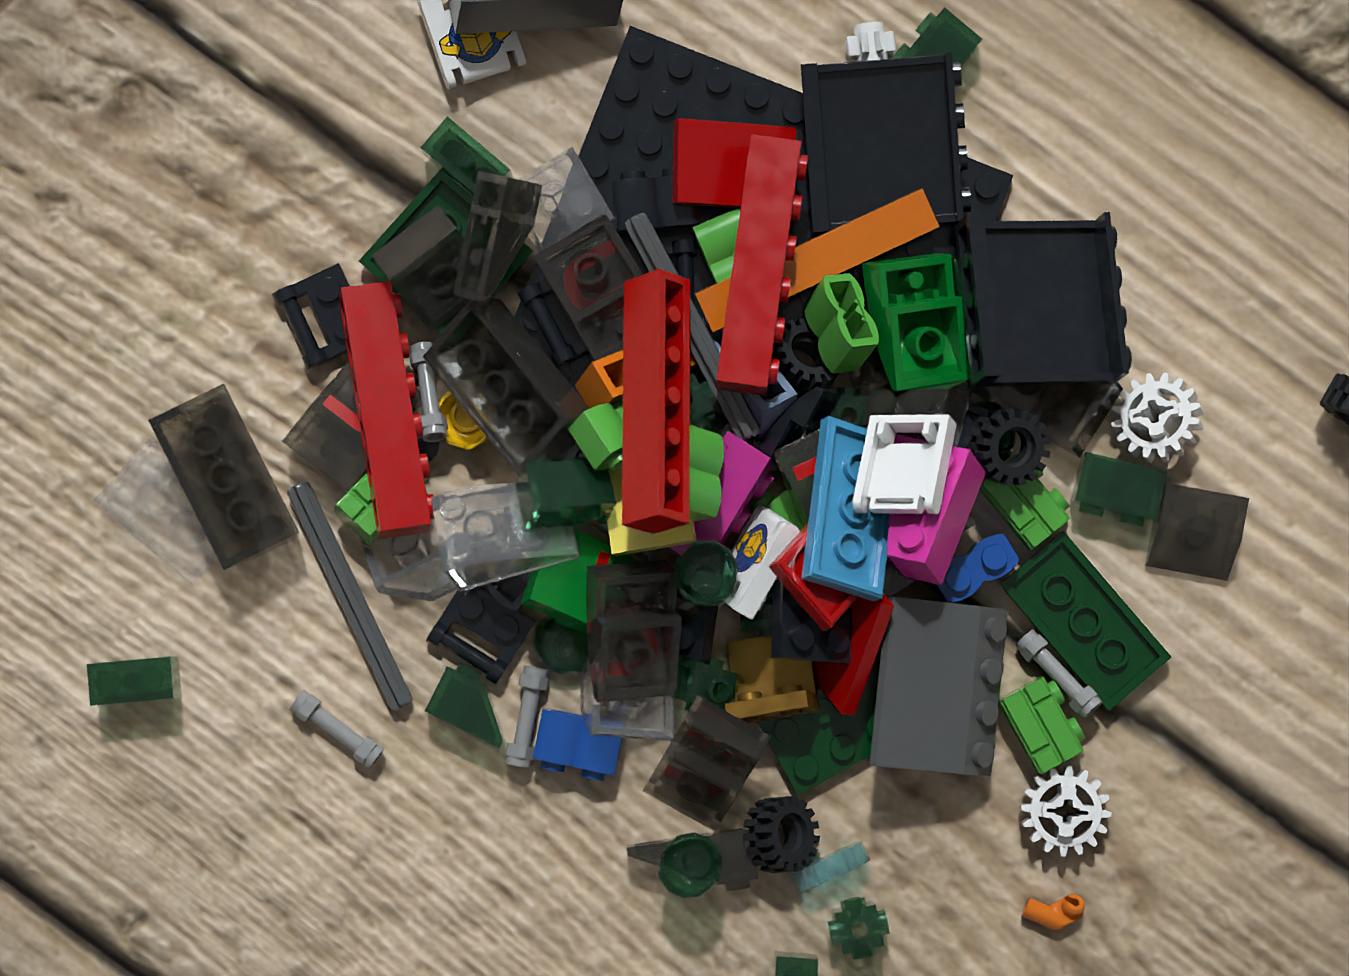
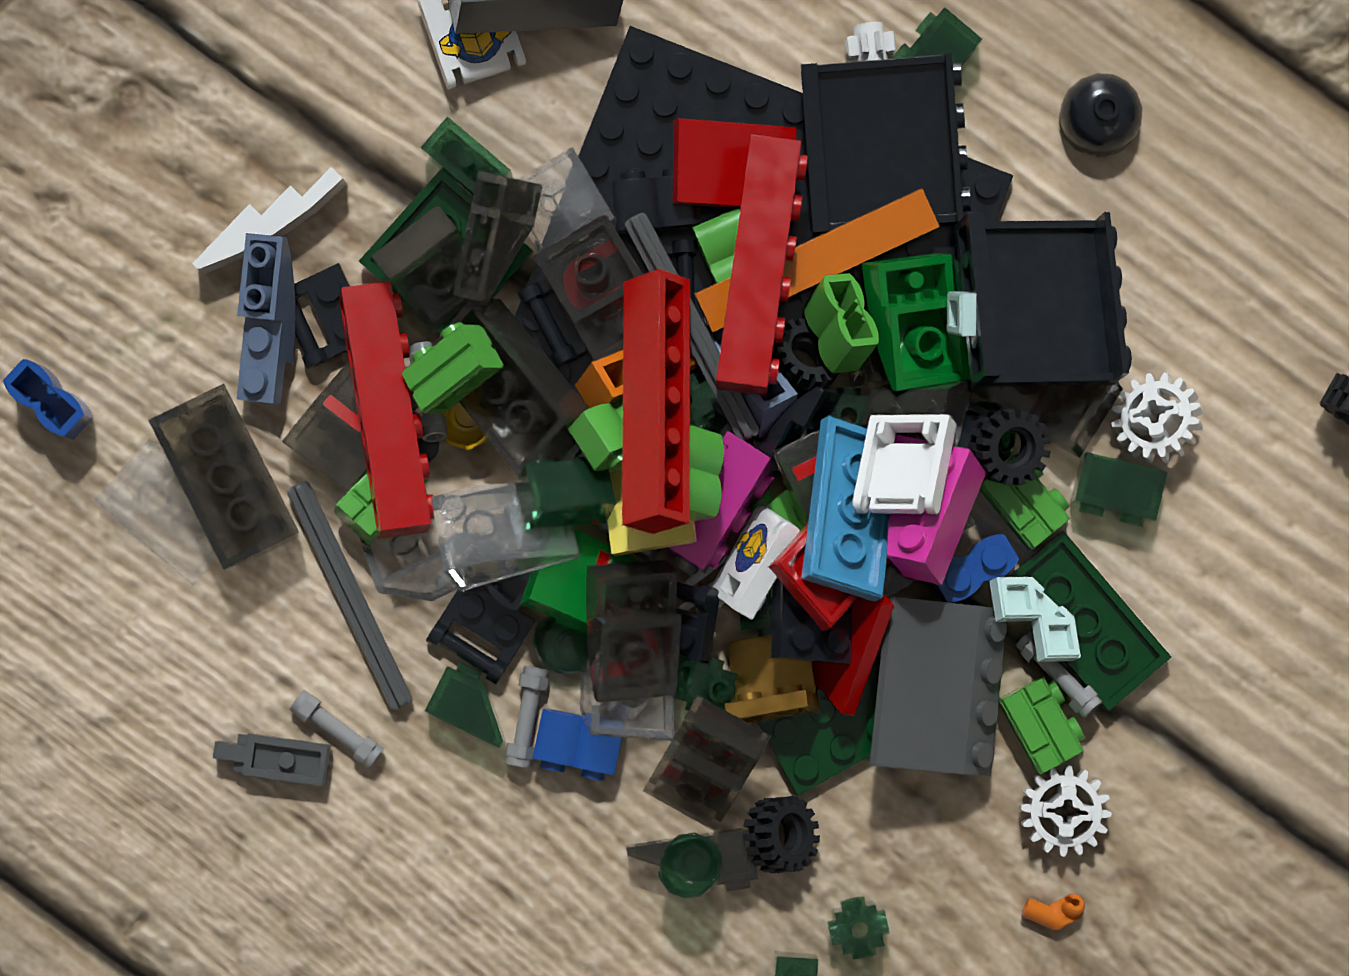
(42, 391): none -> blue brick
(134, 680): clear green brick -> none
(269, 315): none -> sand blue slope
(277, 758): none -> dark grey hinge
(278, 220): none -> white slope
(451, 368): none -> bright green brick
(706, 573): clear green hair -> none
(831, 866): clear light blue beam -> none
(961, 313): none -> light aqua tile
(1052, 625): none -> light aqua tile
(1100, 115): none -> black cylinder
(1197, 532): clear smoke slope -> none

